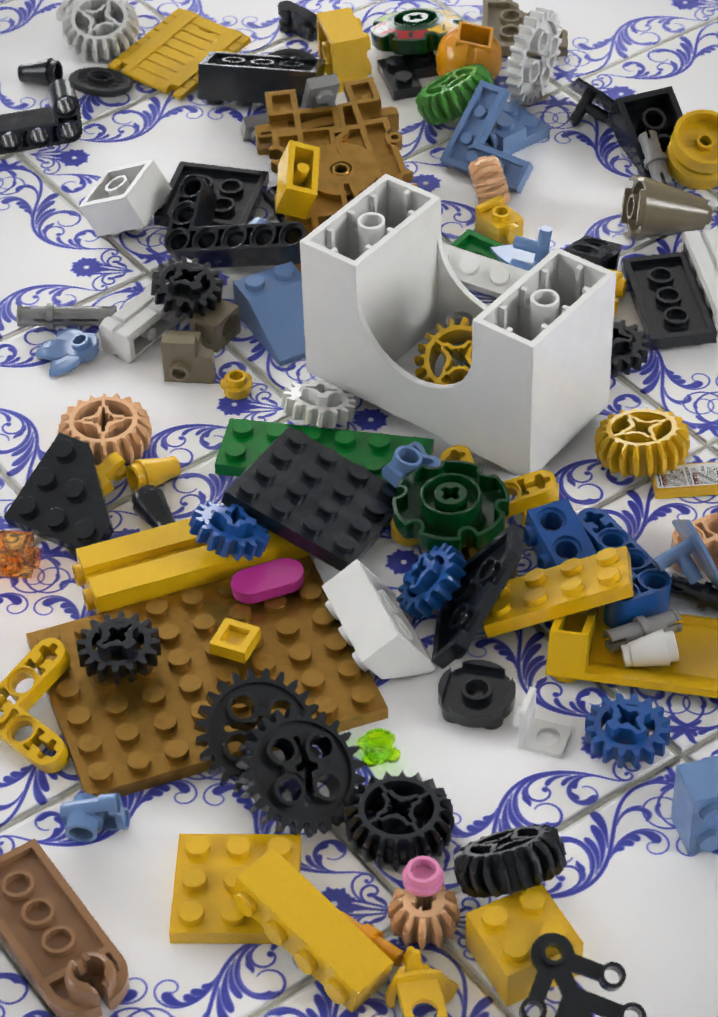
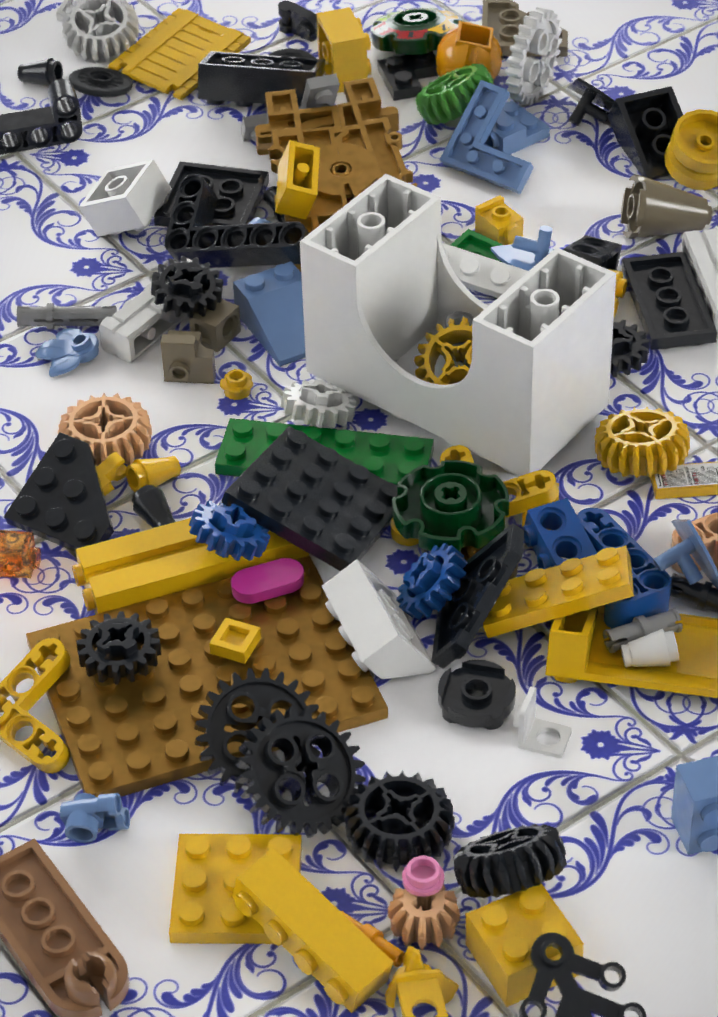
(378, 747): clear neon green plate -> none
(407, 459): medium blue plate -> none
(488, 179): light nougat gear -> none
(627, 730): blue gear -> none
(655, 159): light grey pin -> none

